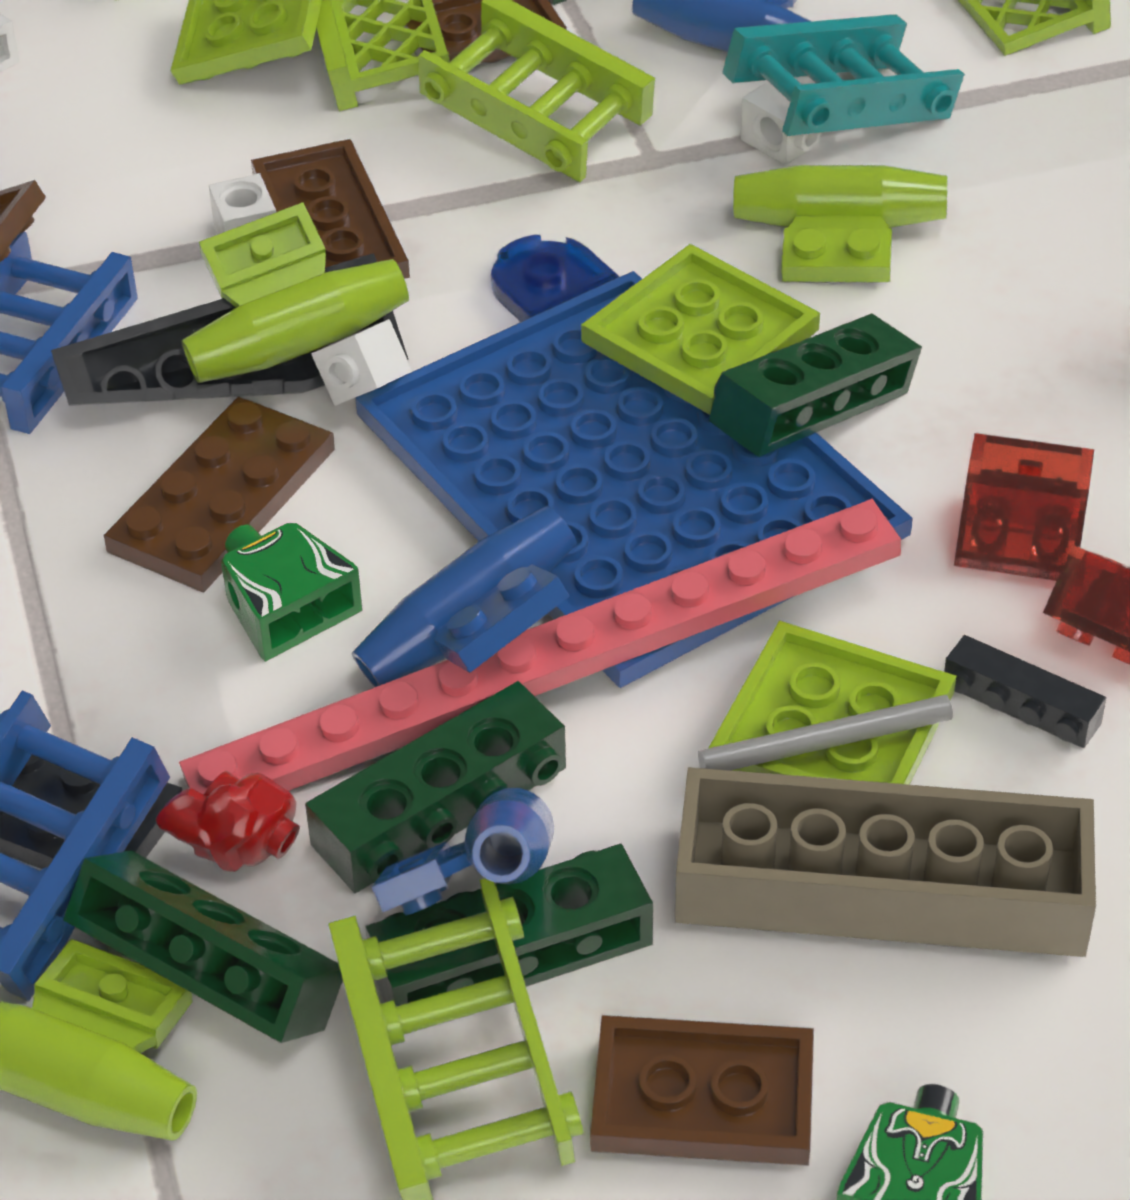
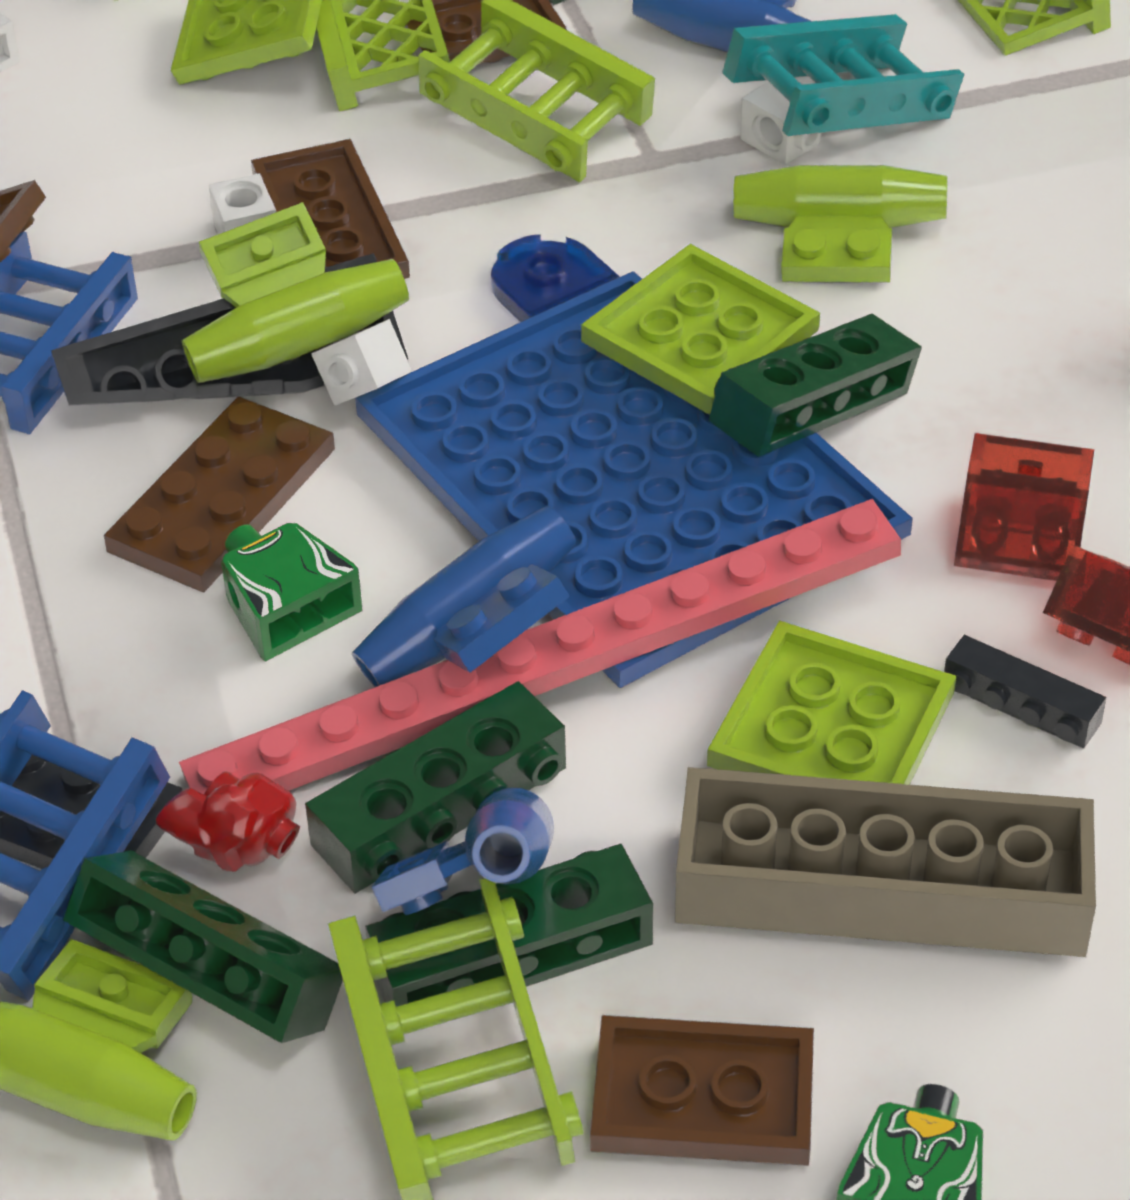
(827, 734): light grey bar -> none

